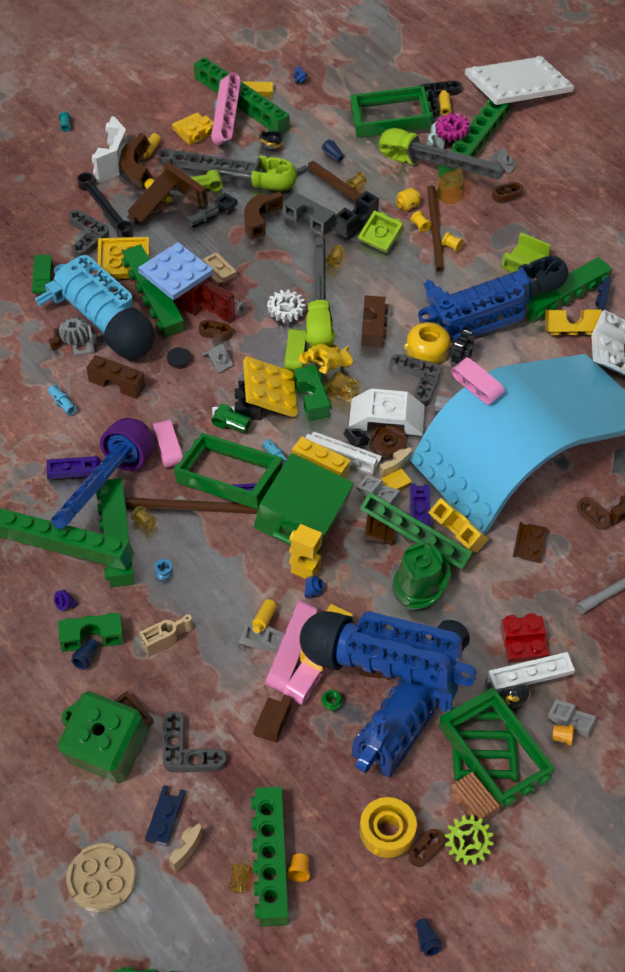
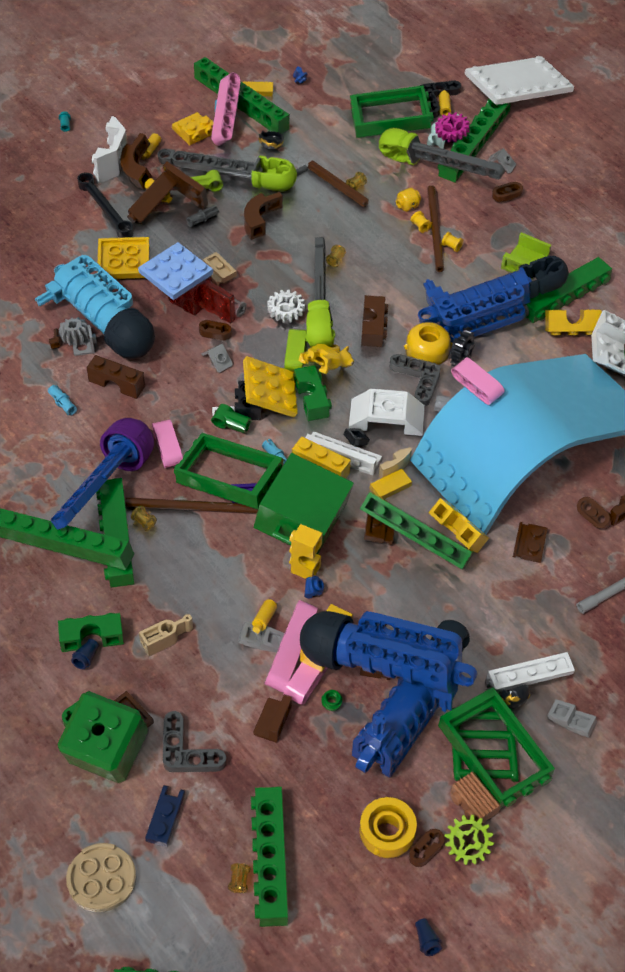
(42, 273): green piece -> none
(64, 600): dark purple plate -> none
(71, 467): dark purple plate -> none
(79, 219): dark grey beam -> none
(159, 566): dark azure bush -> none
(160, 305): green brick -> none
(178, 357): black piece -> none
(190, 840): tan slope -> none
(226, 202): black plate -> none
(299, 206): dark grey arch -> none
(299, 867): light orange piece -> none
(331, 149): dark blue cone -> none
(342, 386): clear yellow piece -> none
(348, 221): black arch -> none
(376, 486): light grey slope -> none
(381, 231): lime plate -> none
(385, 433): reddish brown plate -> none
(420, 502): dark purple plate -> none
(420, 577): green piece -> none
(451, 187): clear yellow piece -> none
(524, 638): red plate -> none
(563, 734): light orange piece -> none
(603, 289): dark blue hinge -> none

